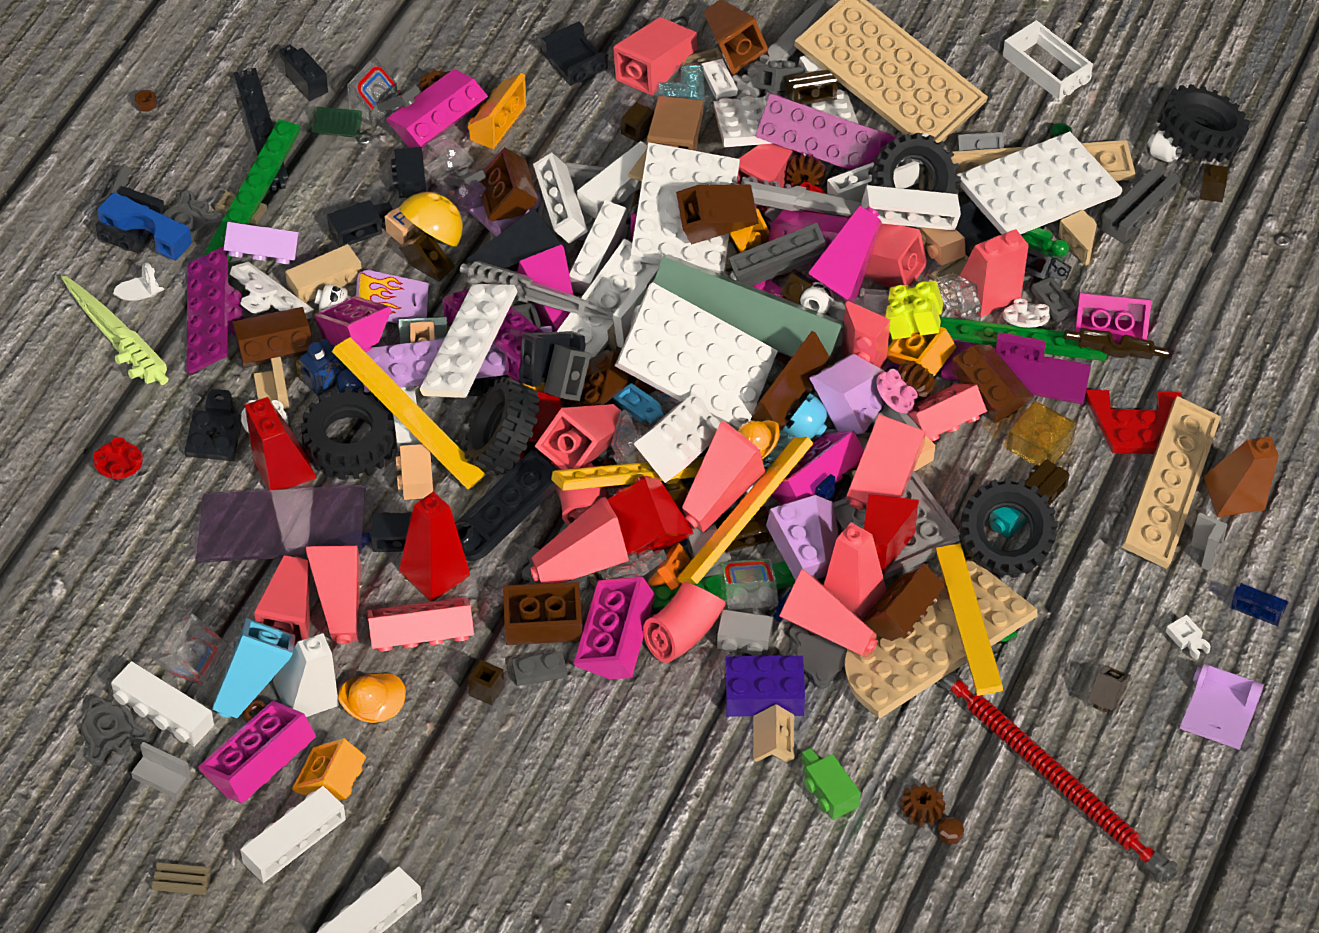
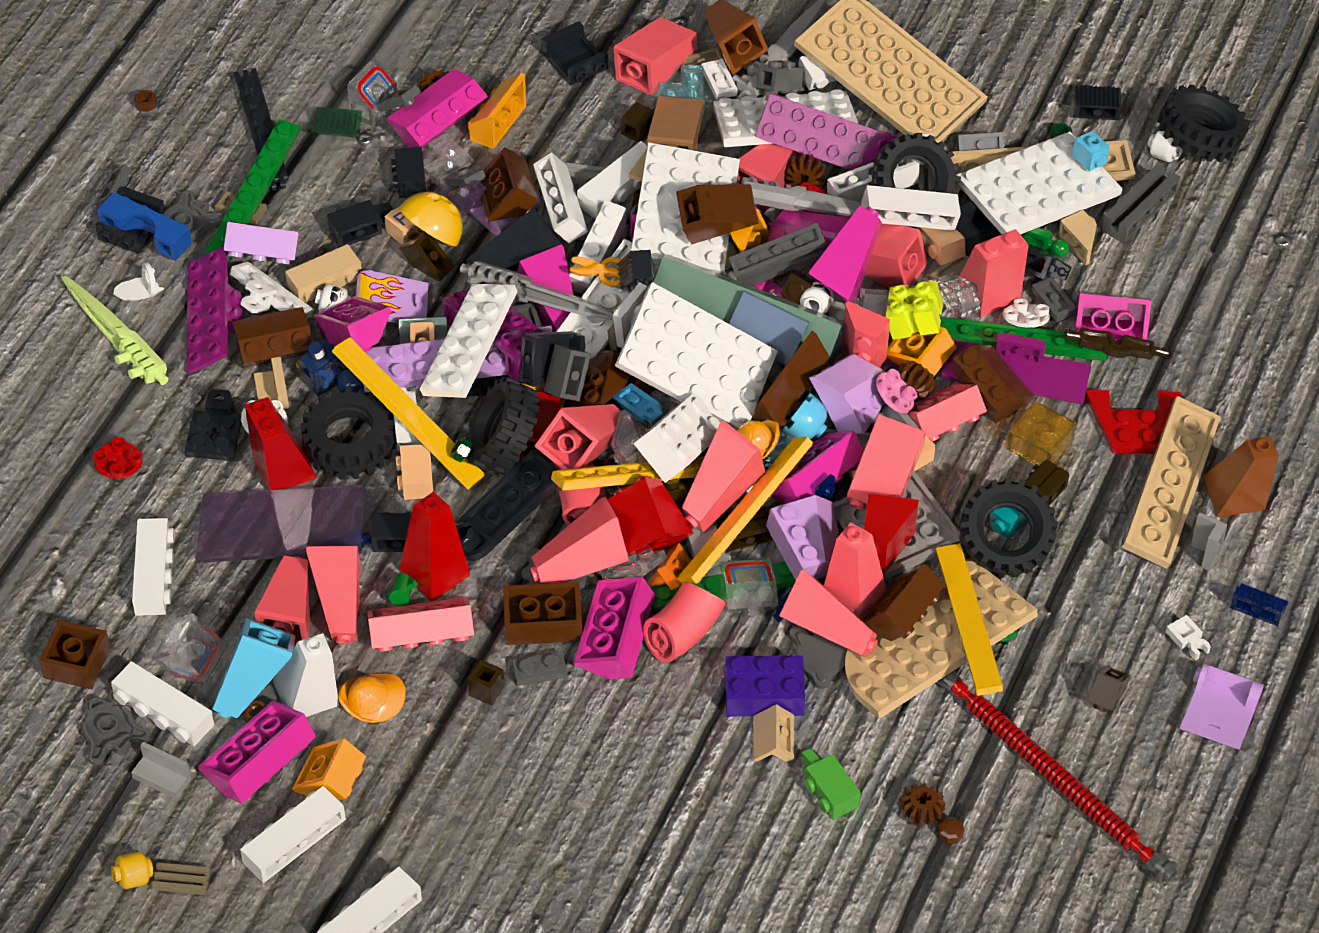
(74, 654): none -> reddish brown brick
(132, 870): none -> yellow head
(152, 566): none -> white brick
(304, 72): black hinge -> none
(401, 589): none -> green piece
(461, 450): none -> dark green tile
(592, 268): none -> light orange piece
(635, 269): none -> black brick
(744, 633): light grey brick -> none
(769, 325): none -> sand blue tile
(811, 87): dark brown brick -> none
(1037, 33): white window -> none
(1090, 151): none -> medium azure brick
(1097, 102): none -> black brick
(1213, 182): dark brown slope -> none

